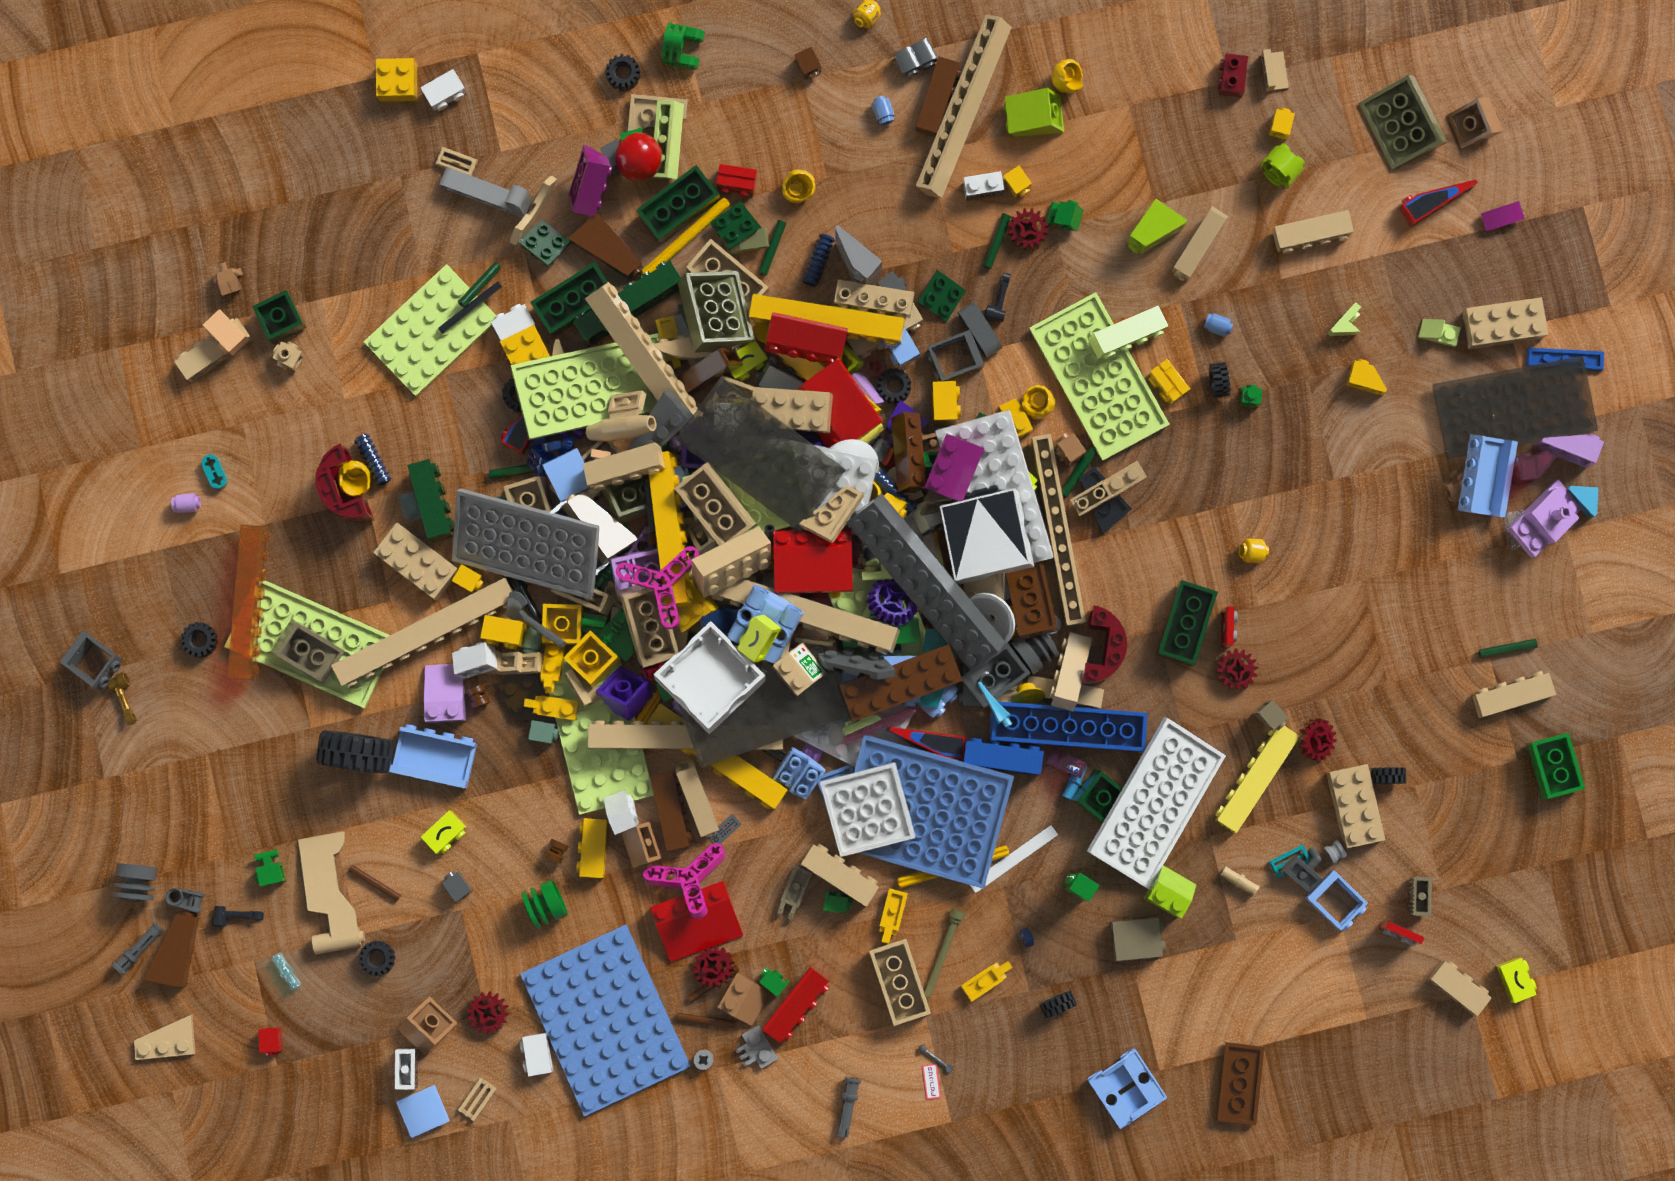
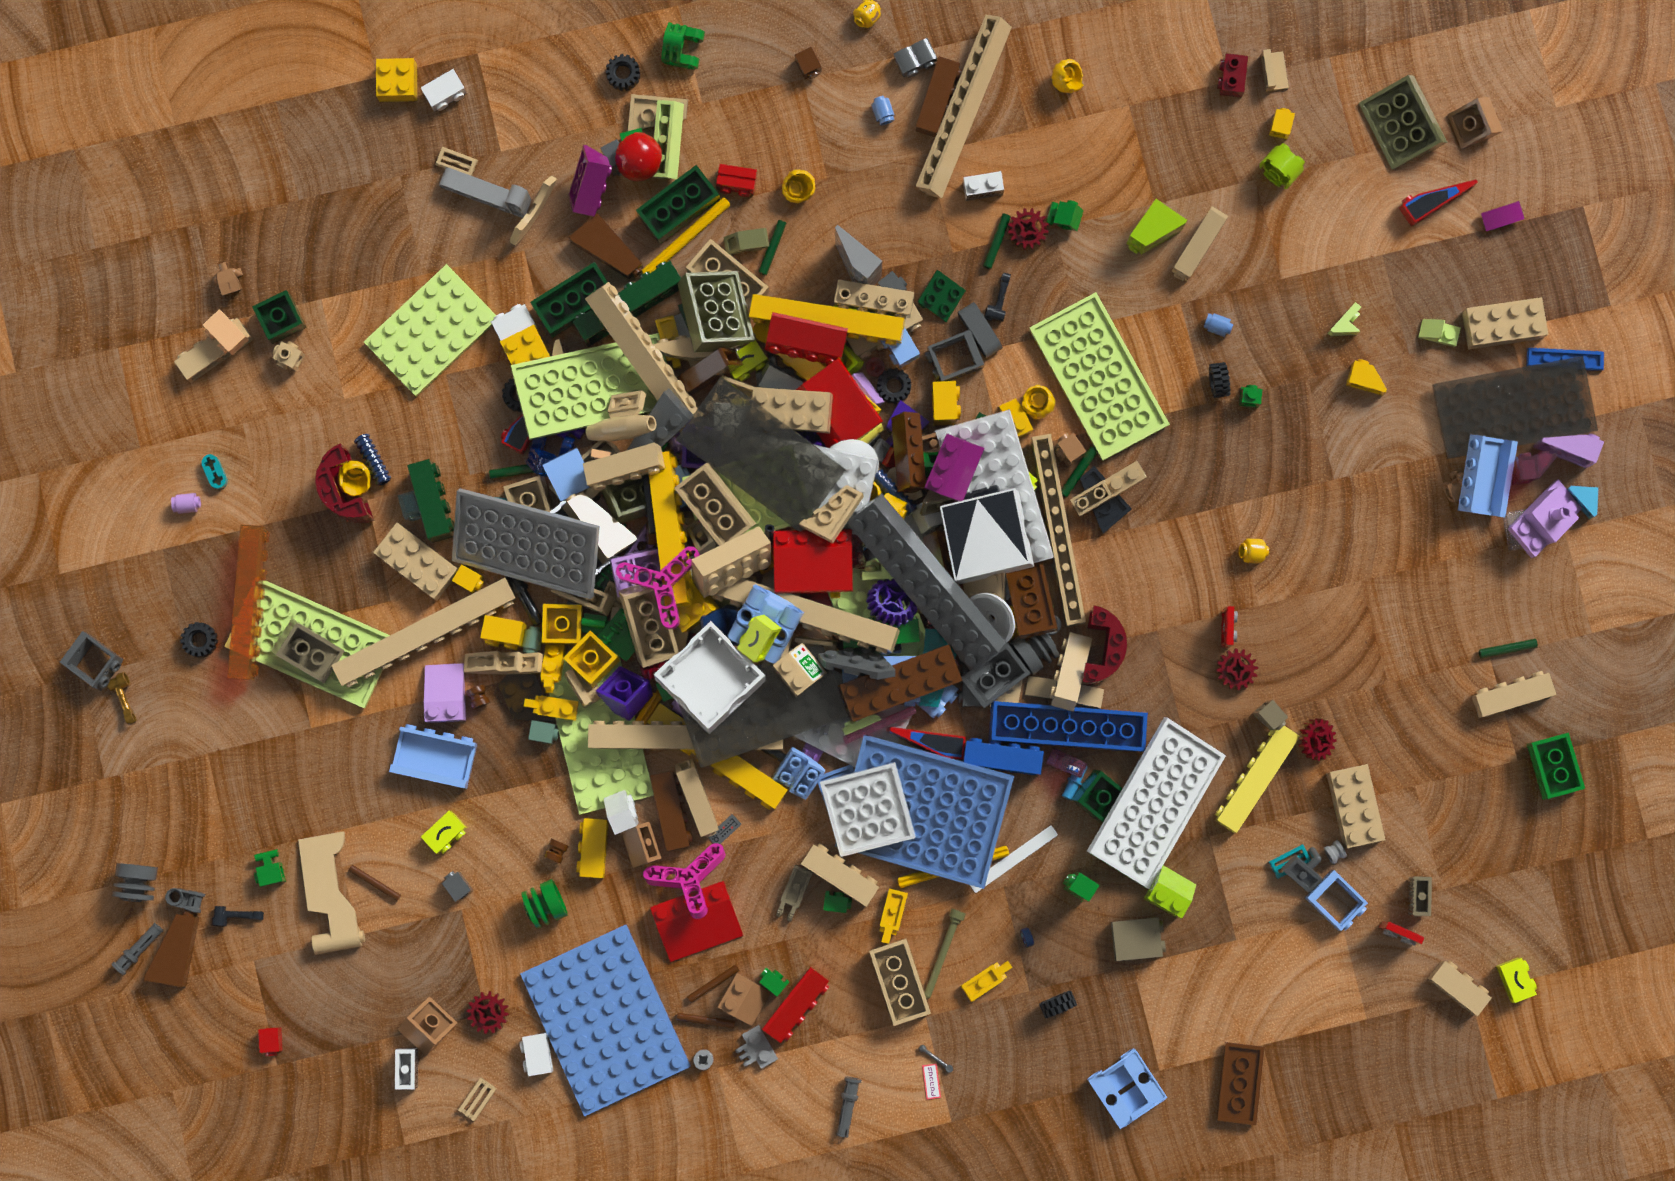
(168, 1041): tan wing -> none
(286, 971): clear light blue pin -> none
(354, 751): black tyre -> none
(388, 954): black tyre -> none
(422, 1111): light blue slope -> none
(471, 306): black bar -> none
(474, 660): white brick -> none
(479, 284): dark green piece -> none
(515, 611): dark grey piece -> none
(544, 243): dark green hinge -> none
(549, 446): dark blue tile -> none
(705, 973): dark red gear -> none
(735, 225): dark green hinge -> none
(818, 259): dark blue piece -> none
(1000, 713): medium azure piece -> none
(1017, 182): yellow brick -> none
(1028, 694): yellow piece -> none
(1034, 113): lime slope -> none
(1128, 332): yellowish green brick -> none
(1168, 382): yellow brick -> none
(1186, 623): dark green brick -> none
(1239, 881): tan pin -> none
(1313, 231): tan brick -> none
(1388, 775): black tyre -> none

